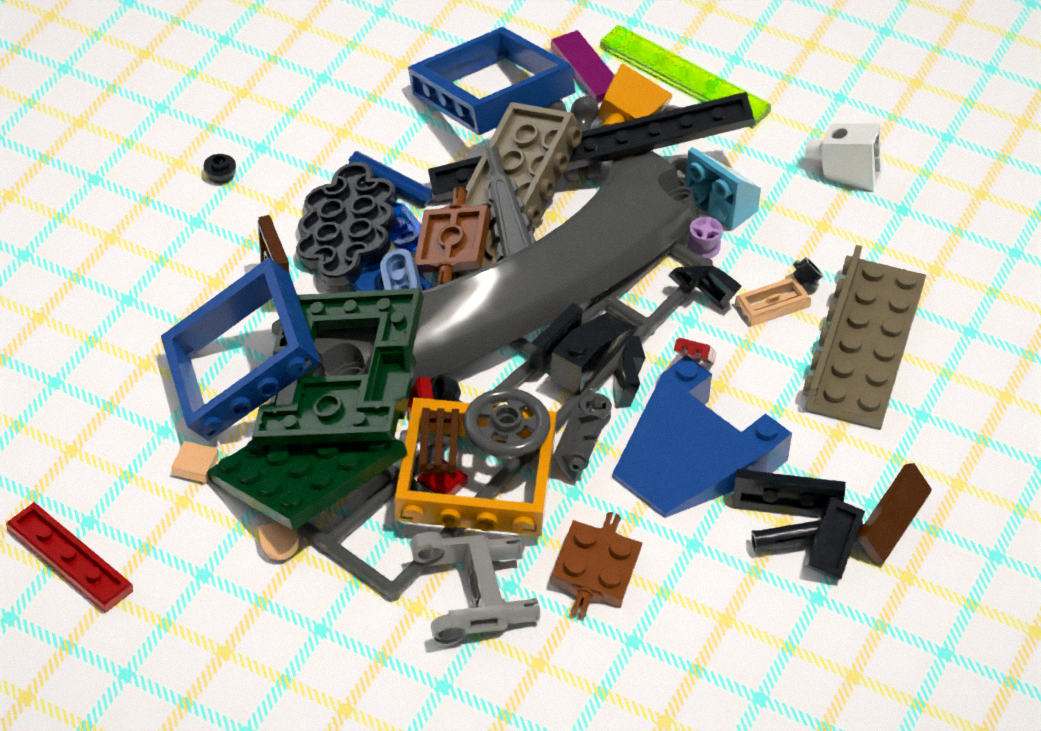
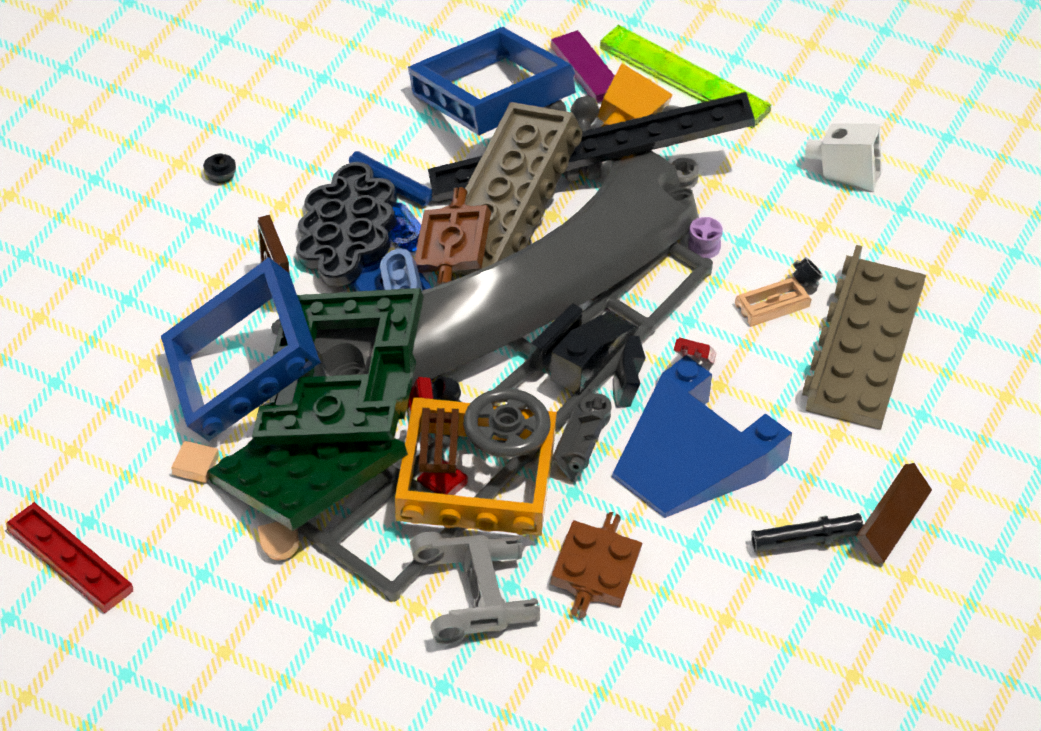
(507, 209): dark grey sword -> none
(708, 279): black slope -> none
(721, 190): medium azure slope -> none
(784, 492): black plate -> none
(834, 538): black tile -> none

